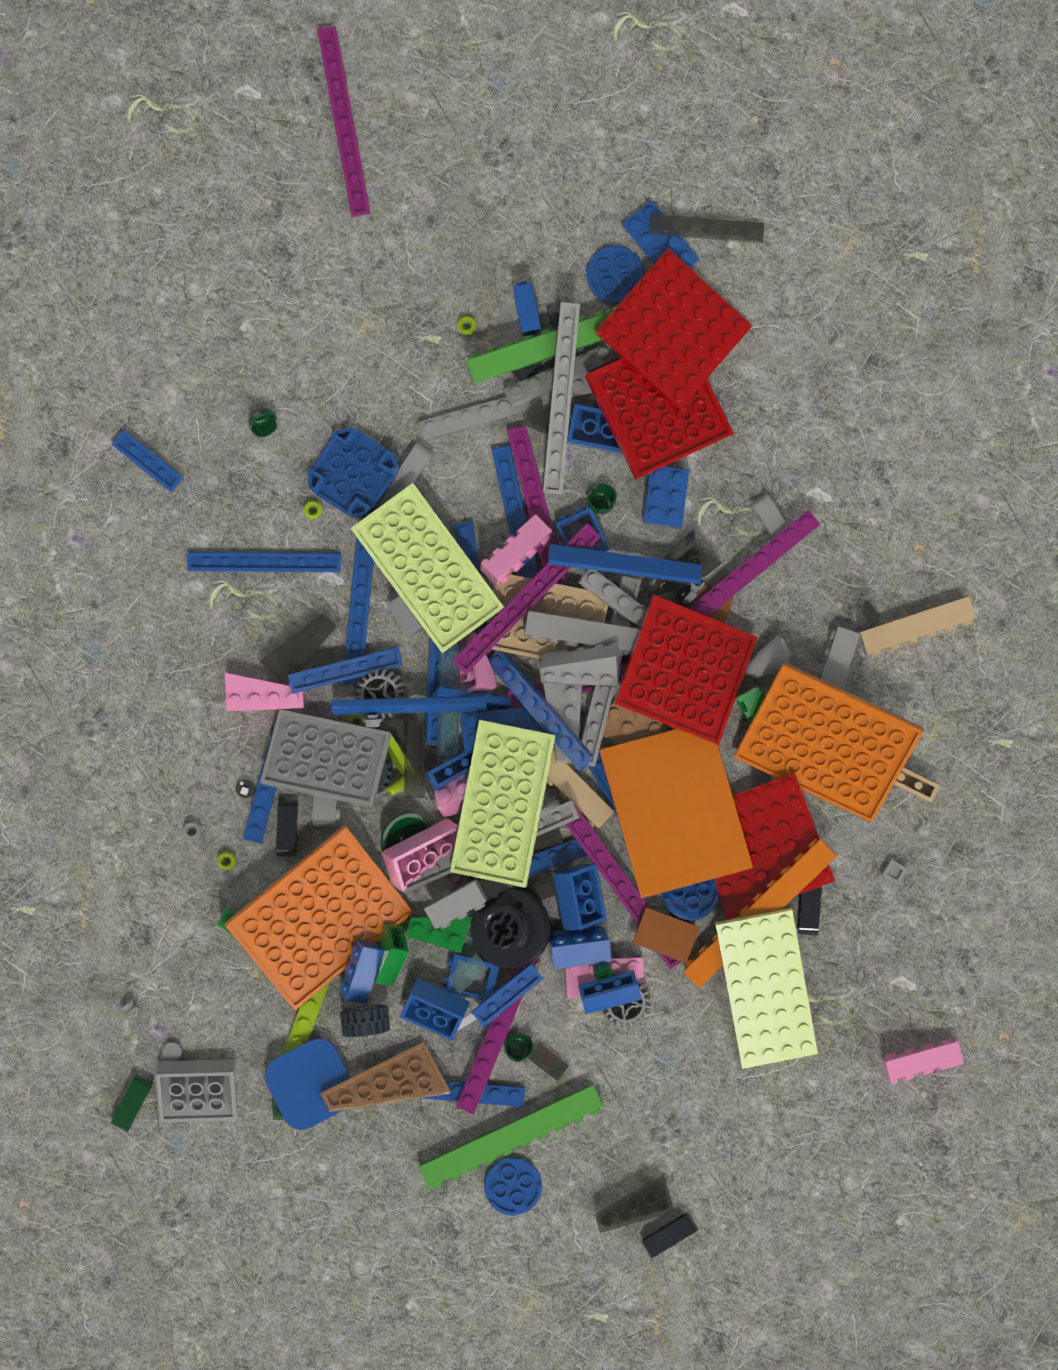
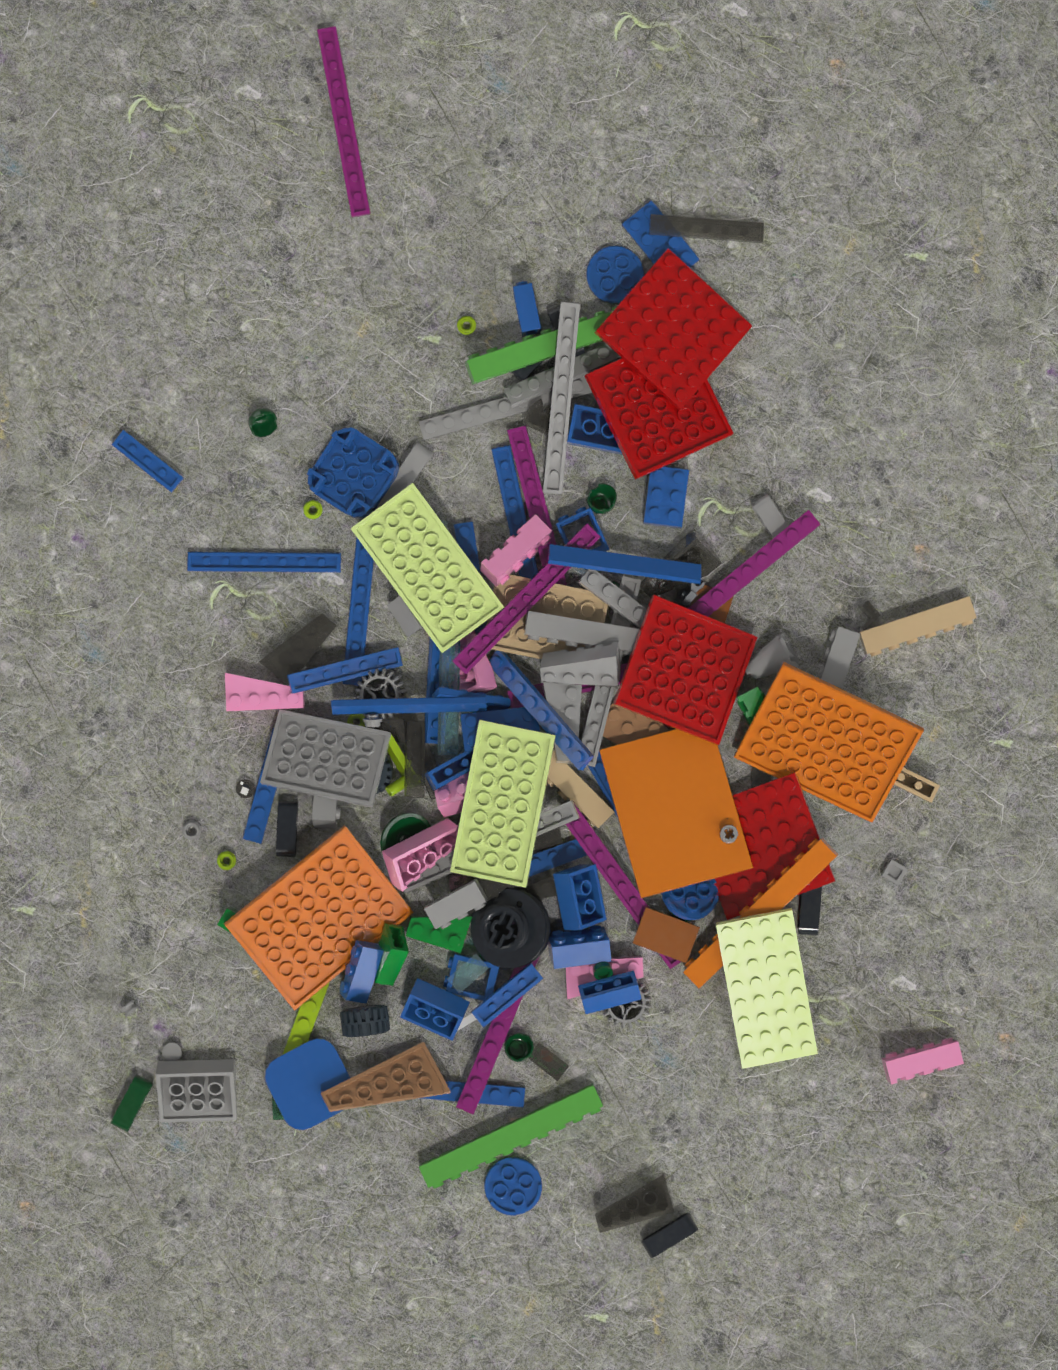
(722, 834): none -> light grey bush

